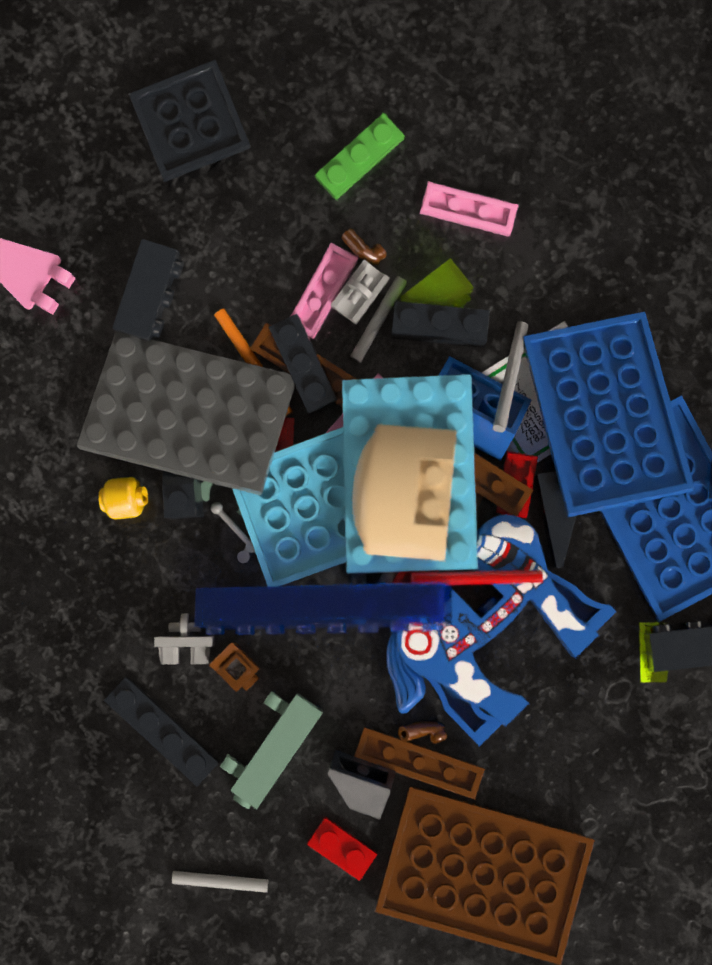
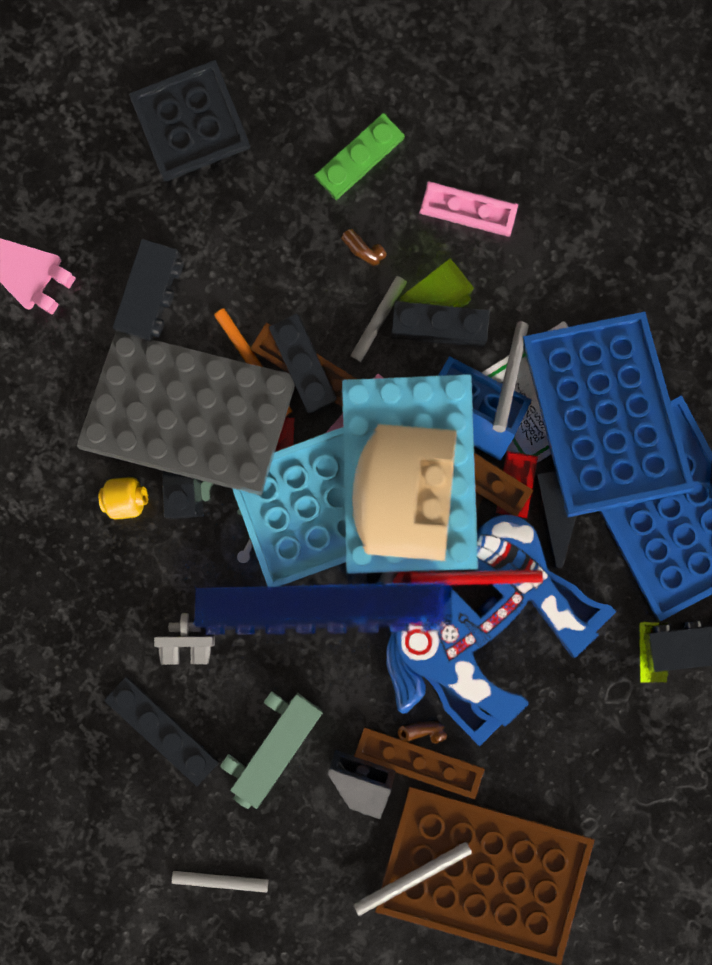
(216, 508): light grey hinge -> none
(236, 667): reddish brown window -> none
(324, 288): bright pink tile -> none
(342, 848): red plate -> none
(360, 292): light grey hips -> none
(412, 878): none -> light grey bar

